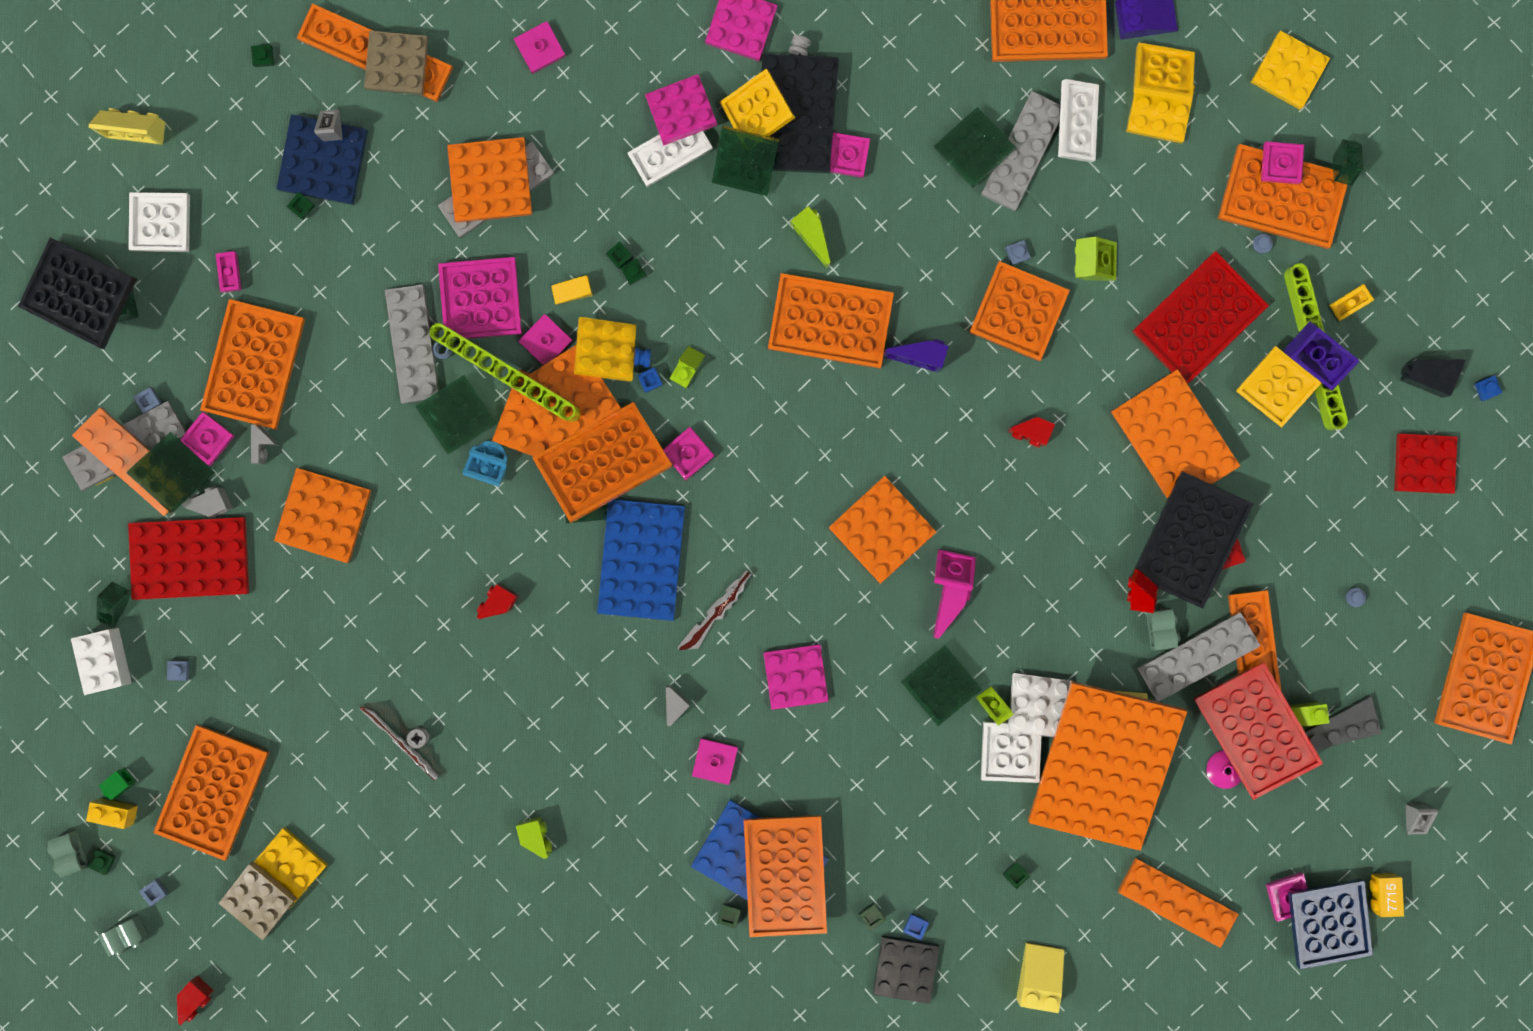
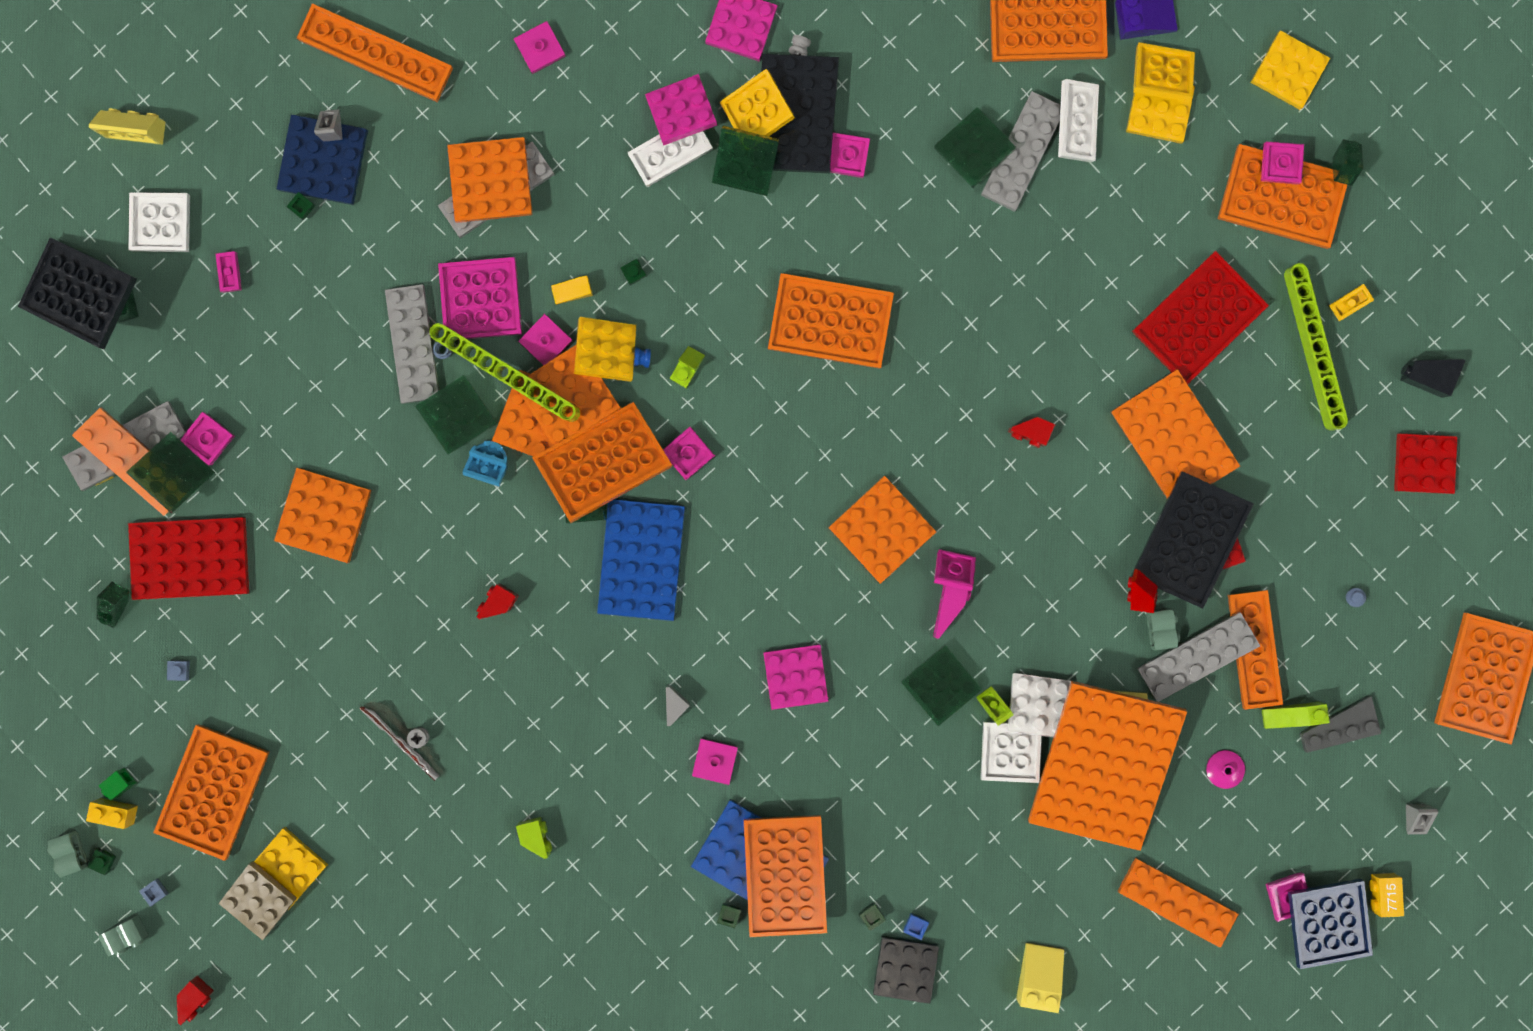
(101, 661): white brick -> none
(147, 400): sand blue plate -> none
(211, 503): light grey slope -> none
(252, 364): orange plate -> none
(259, 439): light grey slope -> none
(262, 55): dark green plate -> none
(396, 63): dark tan plate -> none
(619, 255): dark green plate -> none
(650, 380): blue plate -> none
(716, 611): light grey sword -> none
(810, 230): lime slope -> none
(925, 355): dark purple slope -> none
(1016, 875): dark green plate -> none
(1017, 252): sand blue plate -> none
(1019, 311): orange plate -> none
(1096, 259): lime slope -> none
(1258, 730): plate -> none
(1262, 243): sand blue plate -> none
(1278, 386): yellow plate -> none
(1321, 355): dark purple slope -> none
(1488, 388): blue plate -> none

